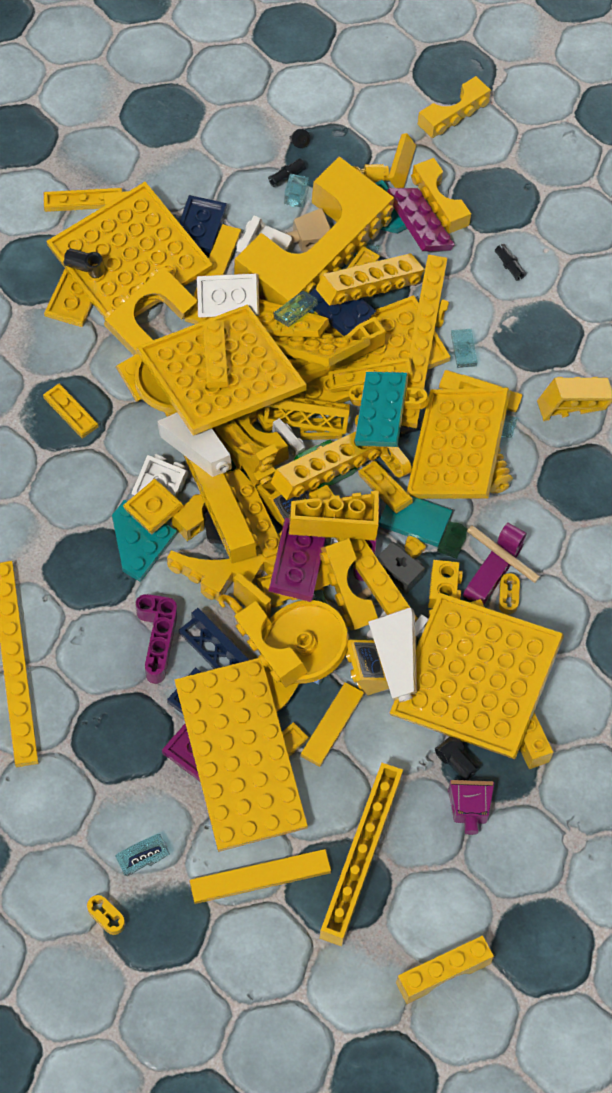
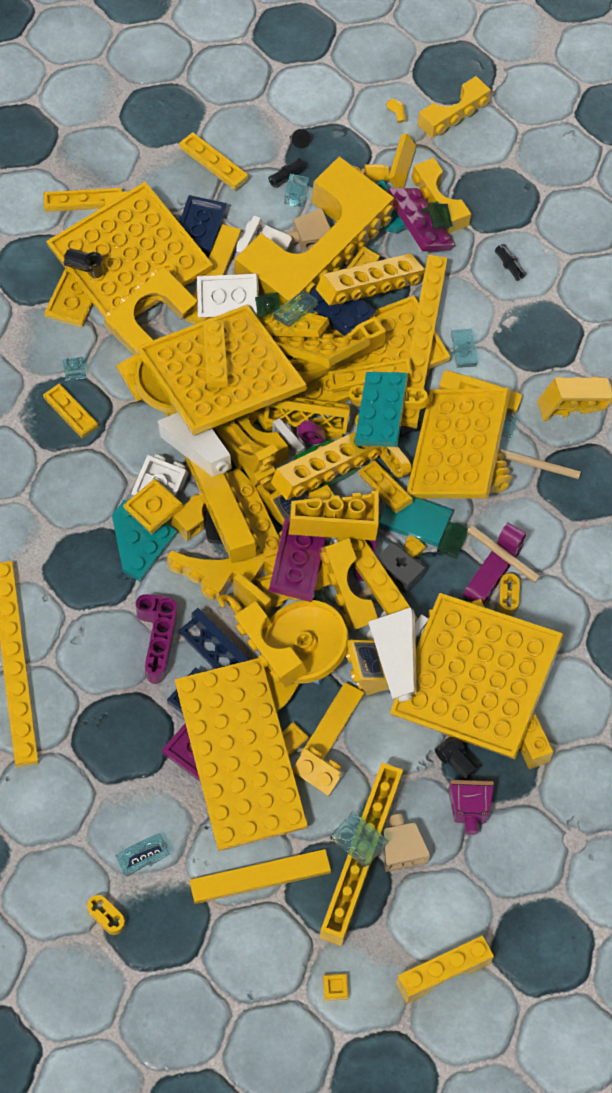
(74, 368): none -> clear light blue tile
(213, 161): none -> yellow plate
(267, 303): none -> clear green bracket
(311, 433): none -> magenta plate
(318, 771): none -> yellow bracket
(335, 987): none -> yellow tile
(359, 839): none -> clear light blue plate
(398, 108): none -> yellow arm
(404, 845): none -> tan torso
(439, 215): none -> clear green bracket
(441, 584): yellow brick -> none
(443, 306): yellow tile -> none
(540, 464): none -> tan bar

